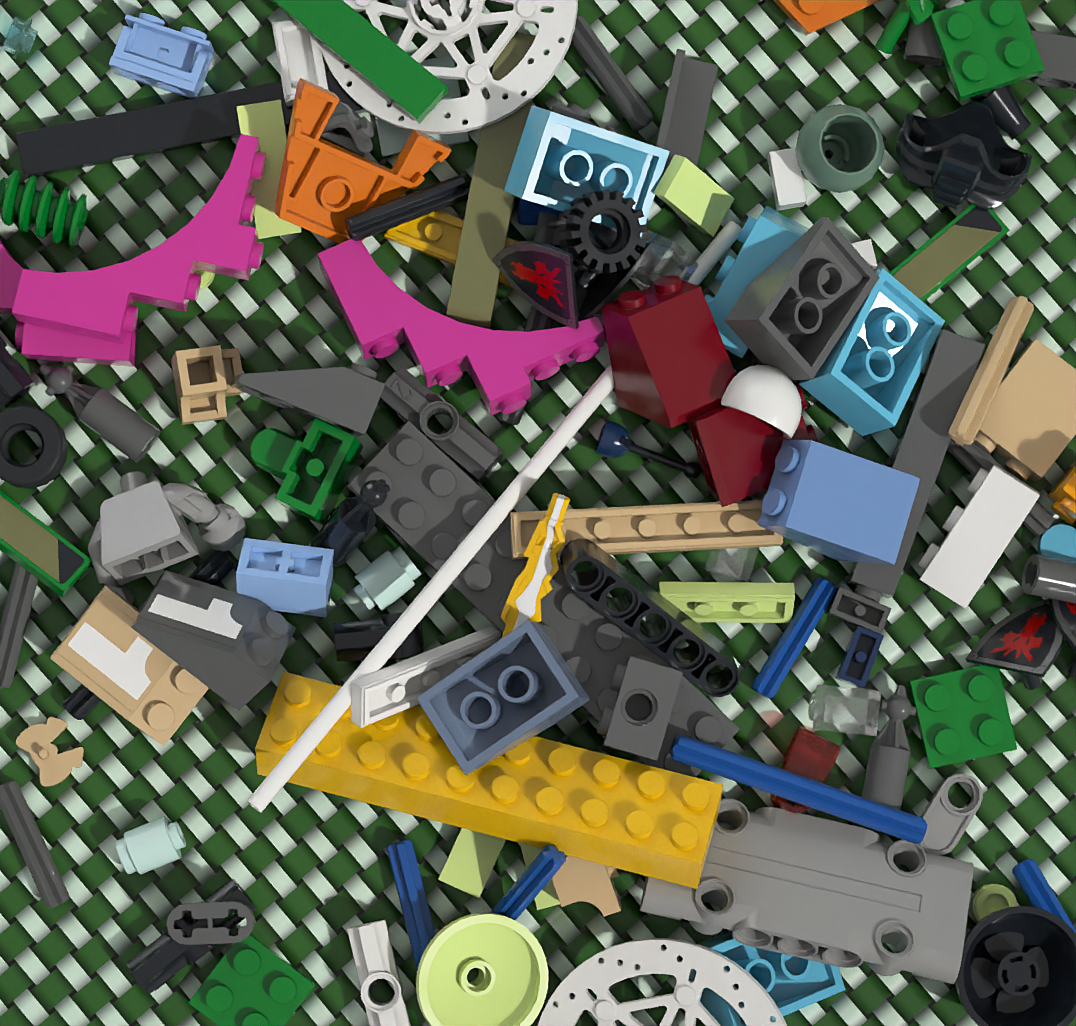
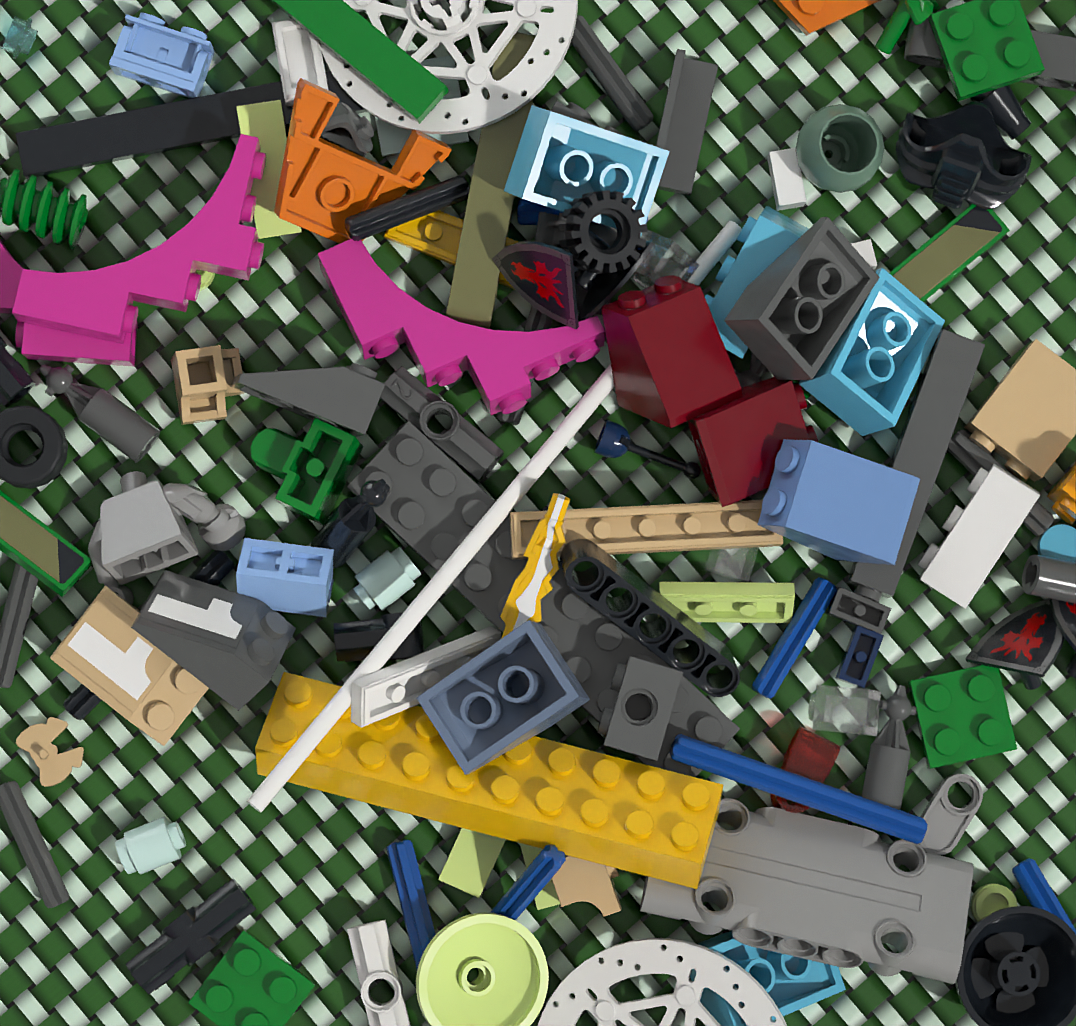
(209, 911): dark grey beam -> none
(694, 195): yellowish green tile -> none
(766, 395): white helmet -> none
(991, 371): tan axle -> none

